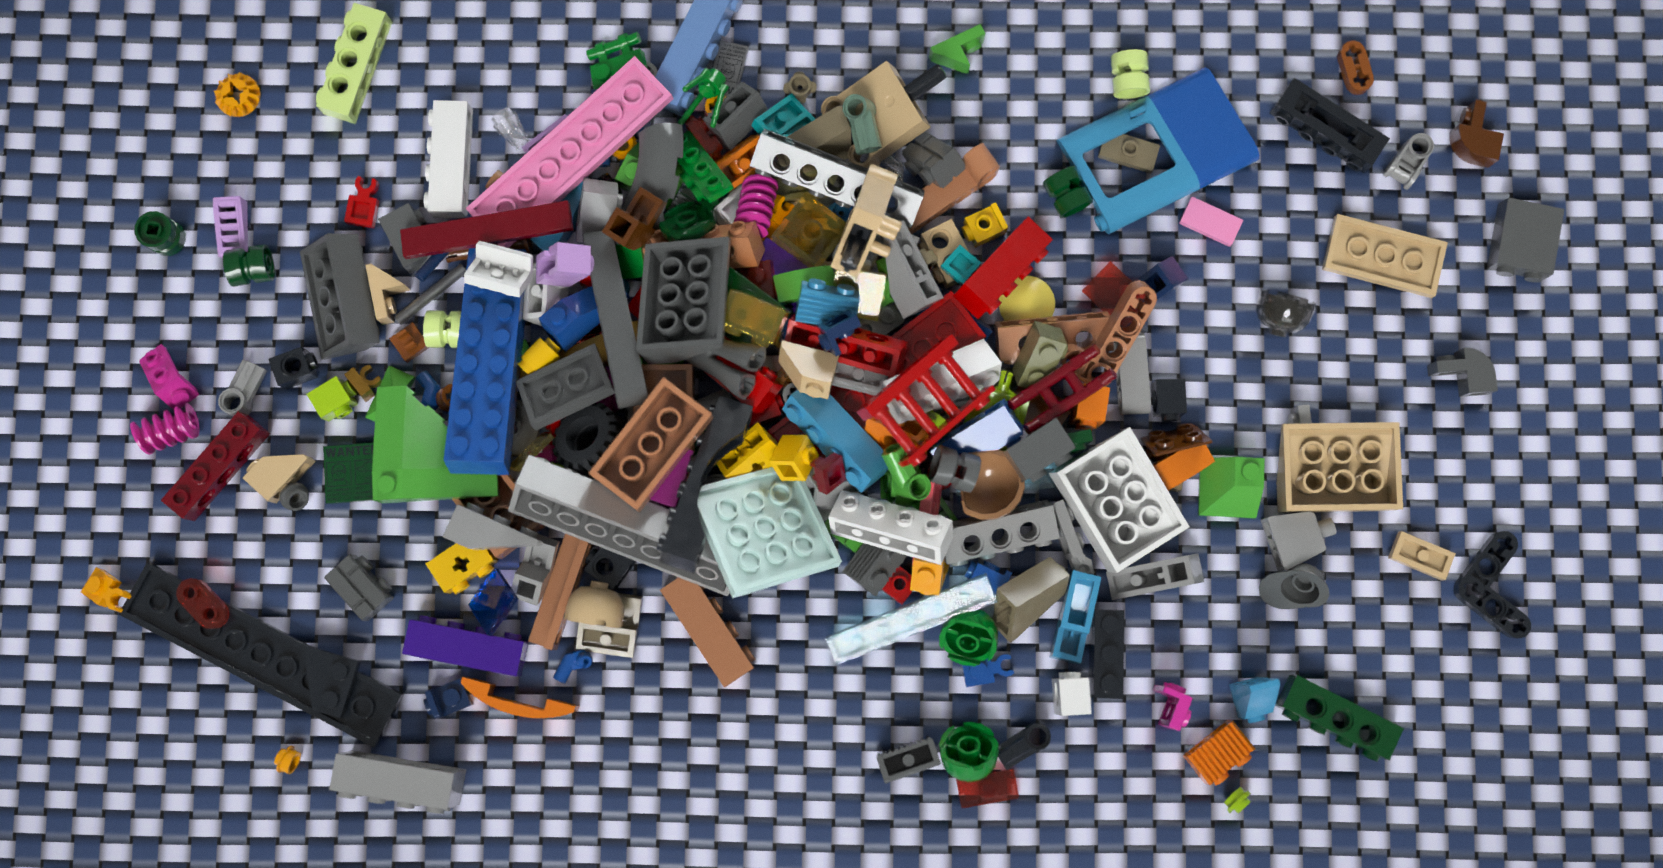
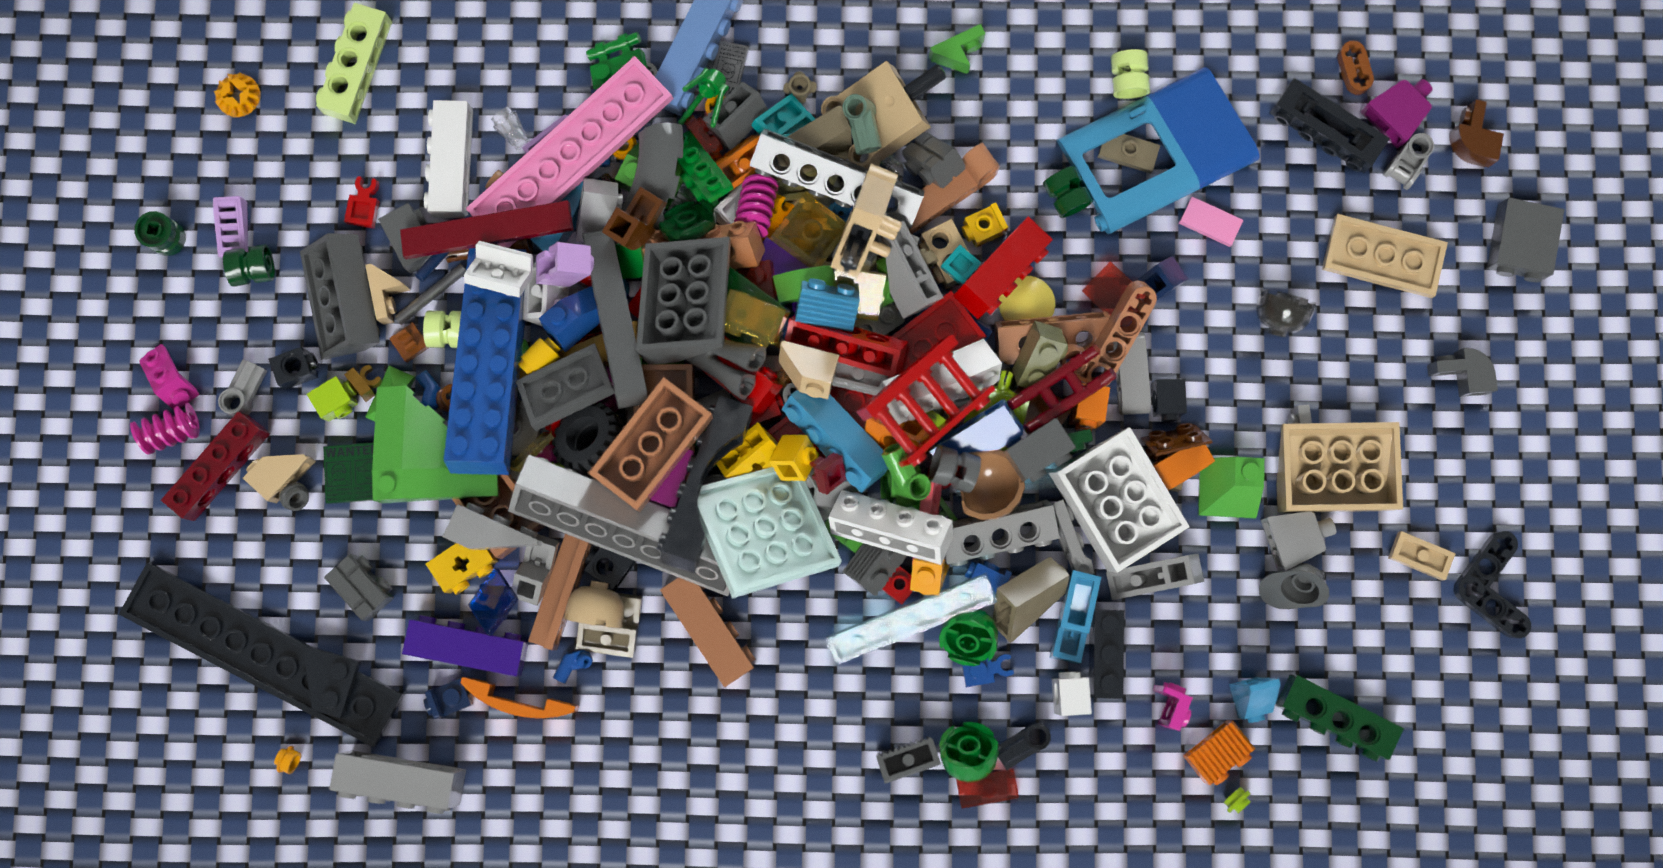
(104, 590): light orange plate -> none
(201, 602): clear red plate -> none
(837, 327): dark blue bracket -> none
(1399, 110): none -> magenta torso

